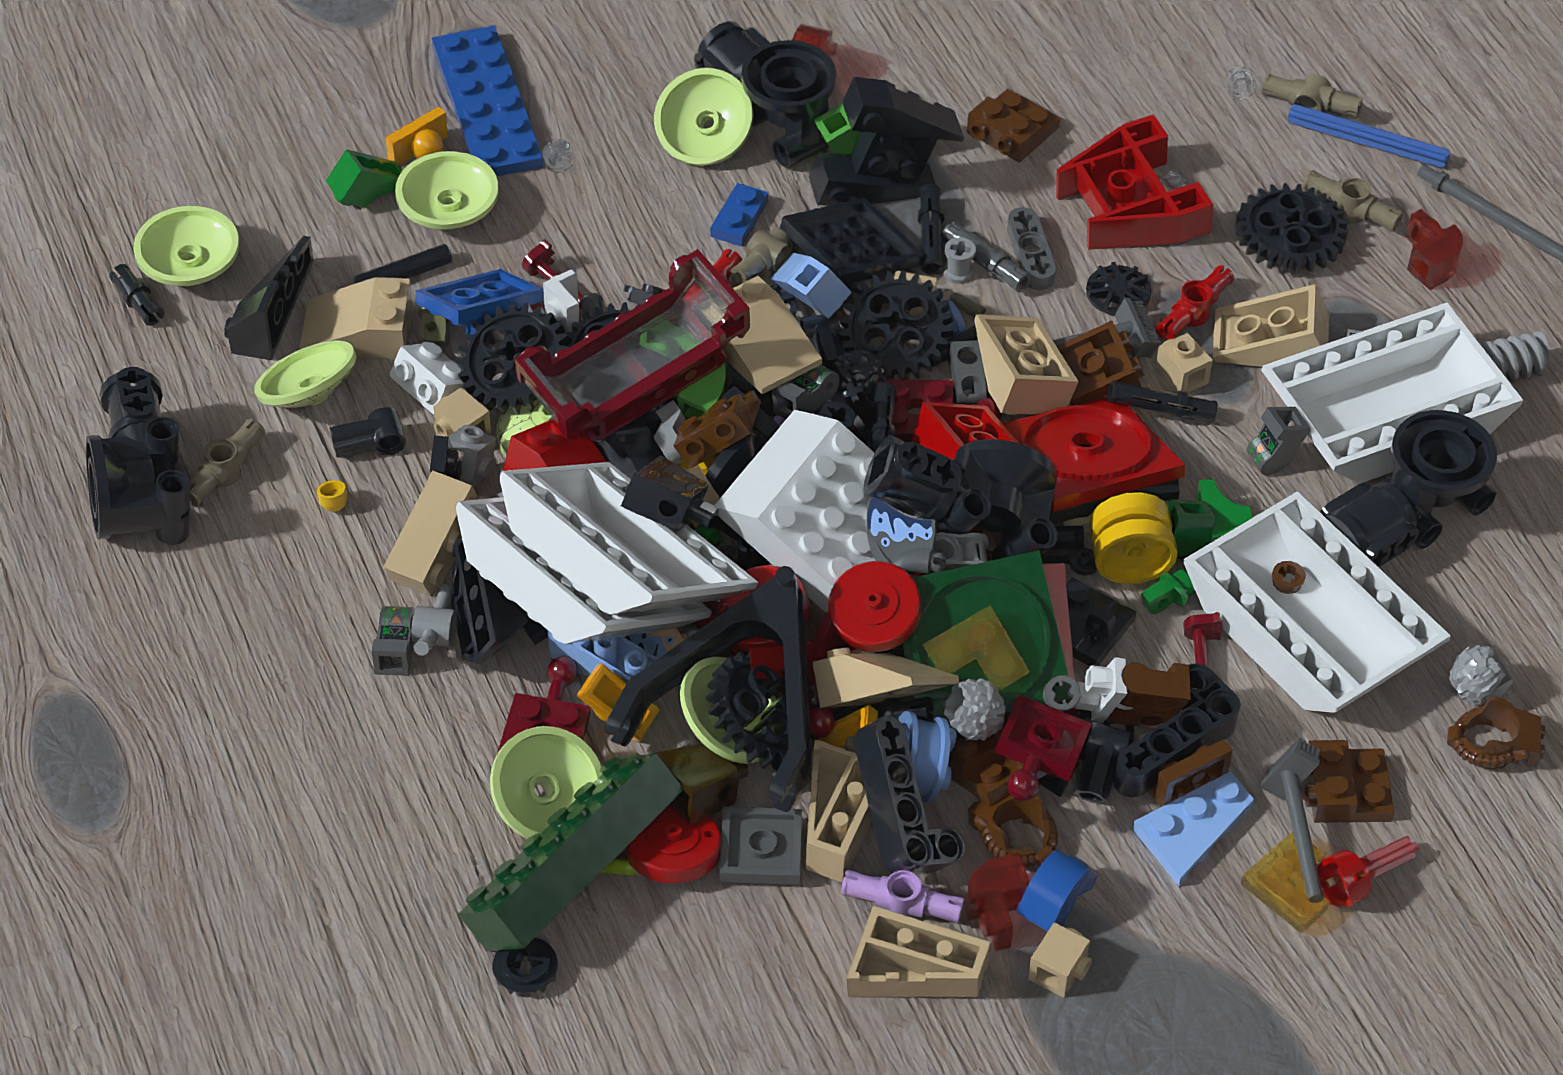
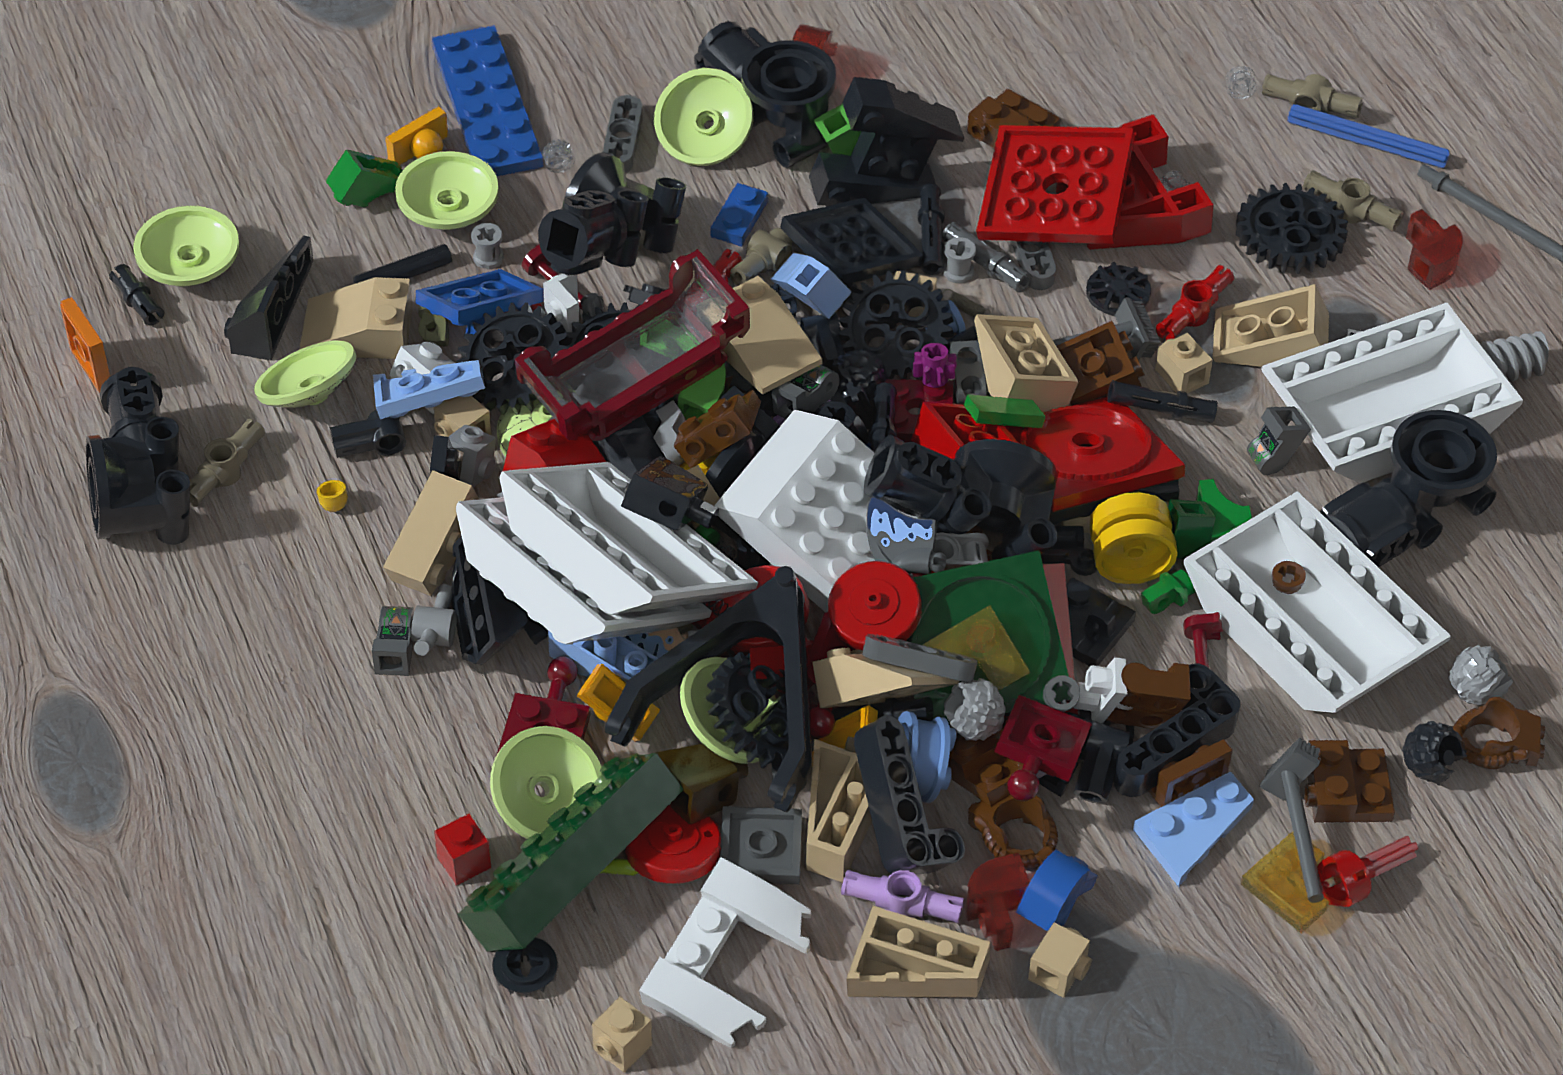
(85, 343): none -> orange tile
(415, 390): none -> light blue wing
(462, 849): none -> red brick
(487, 246): none -> light grey bush
(605, 216): none -> black piece
(618, 123): none -> dark grey beam
(622, 1034): none -> tan brick
(677, 981): none -> white wedge
(919, 657): none -> dark grey beam
(934, 365): none -> magenta gear
(1004, 411): none -> green tile
(1033, 158): none -> red piece
(1431, 749): none -> black piece

